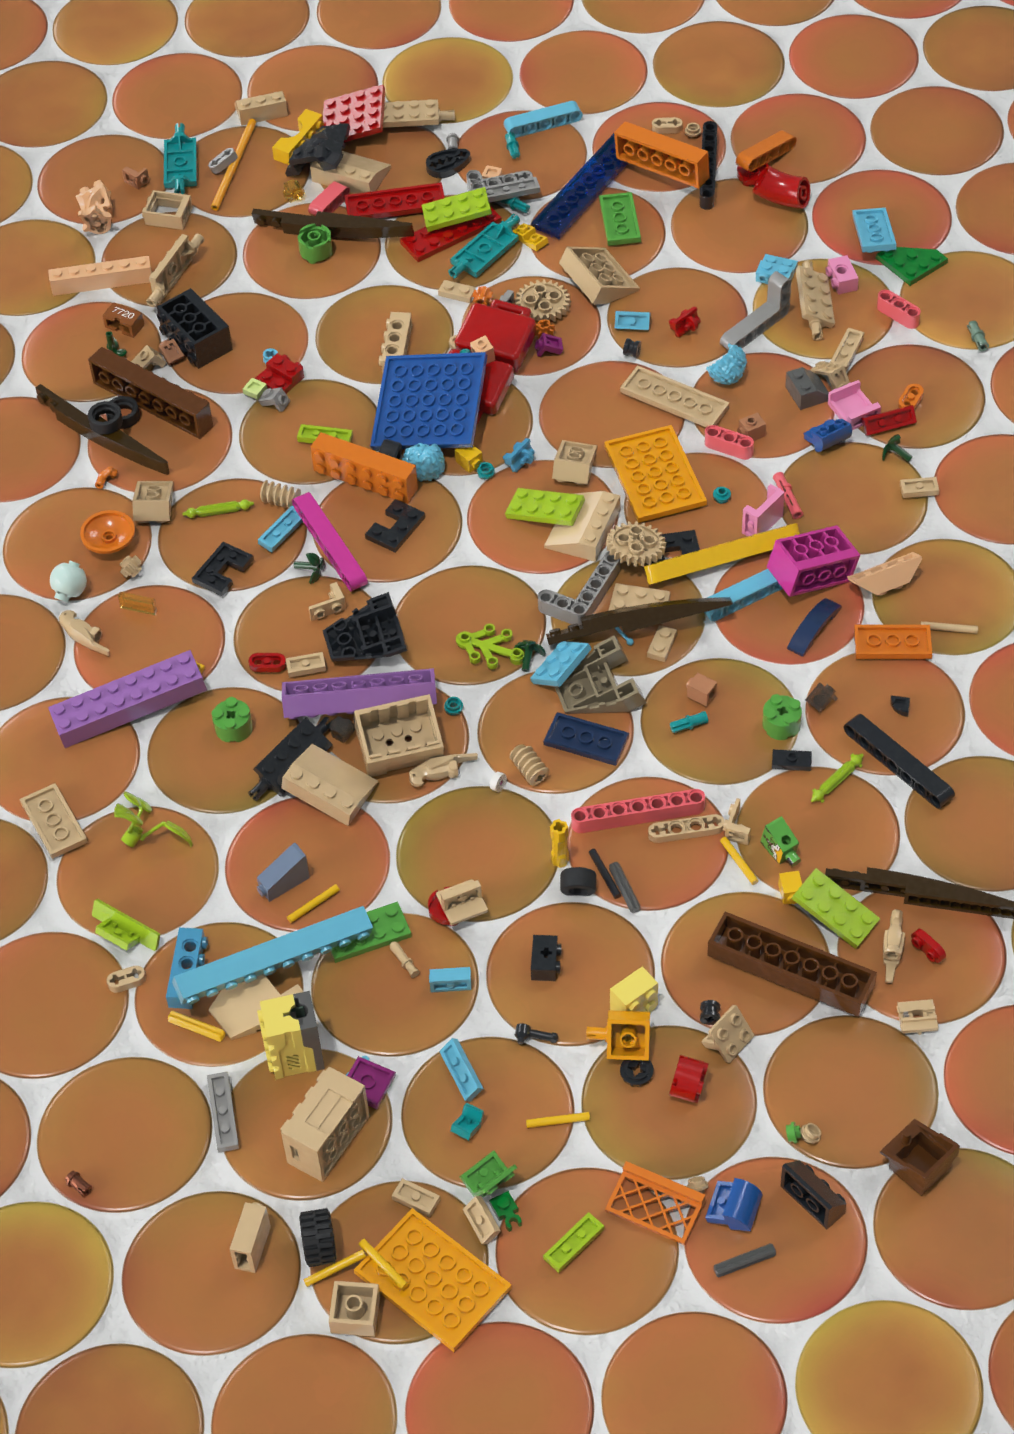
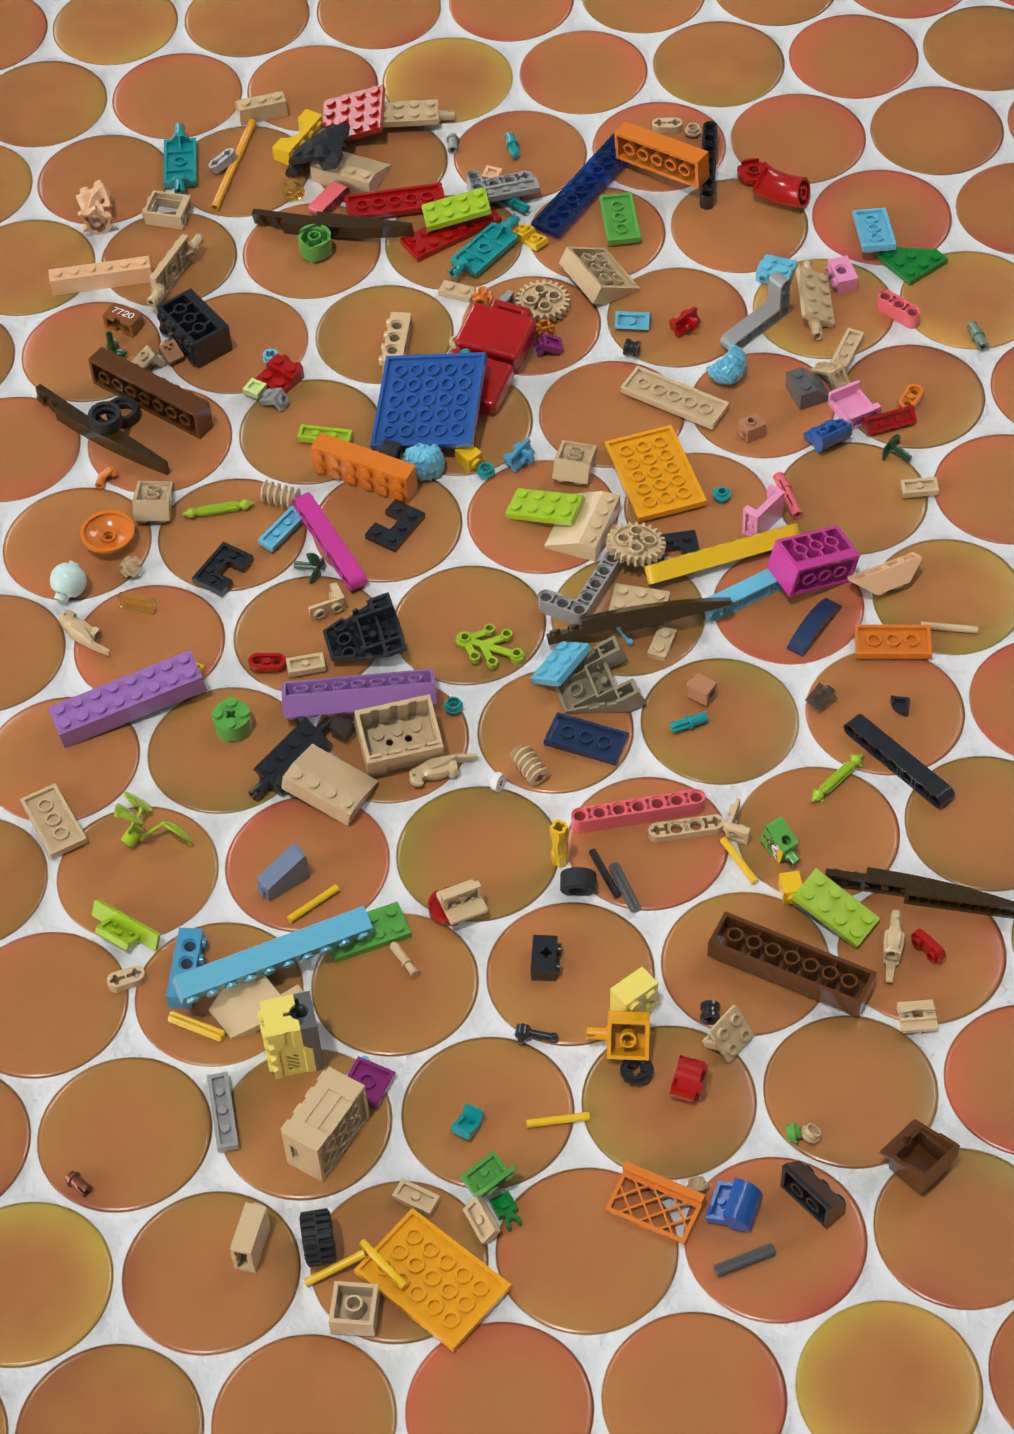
(135, 178): nougat bracket -> none
(447, 162): black piece -> none
(450, 979): medium azure panel -> none
(461, 1070): medium azure plate -> none
(483, 345): light nougat brick -> none
(529, 647): dark green plant -> none
(543, 119): medium azure beam -> none
(573, 1242): lime plate -> none
(729, 442): coral beam -> none
(766, 151): orange beam -> none
(782, 717): bright green brick -> none
(791, 760): black plate -> none

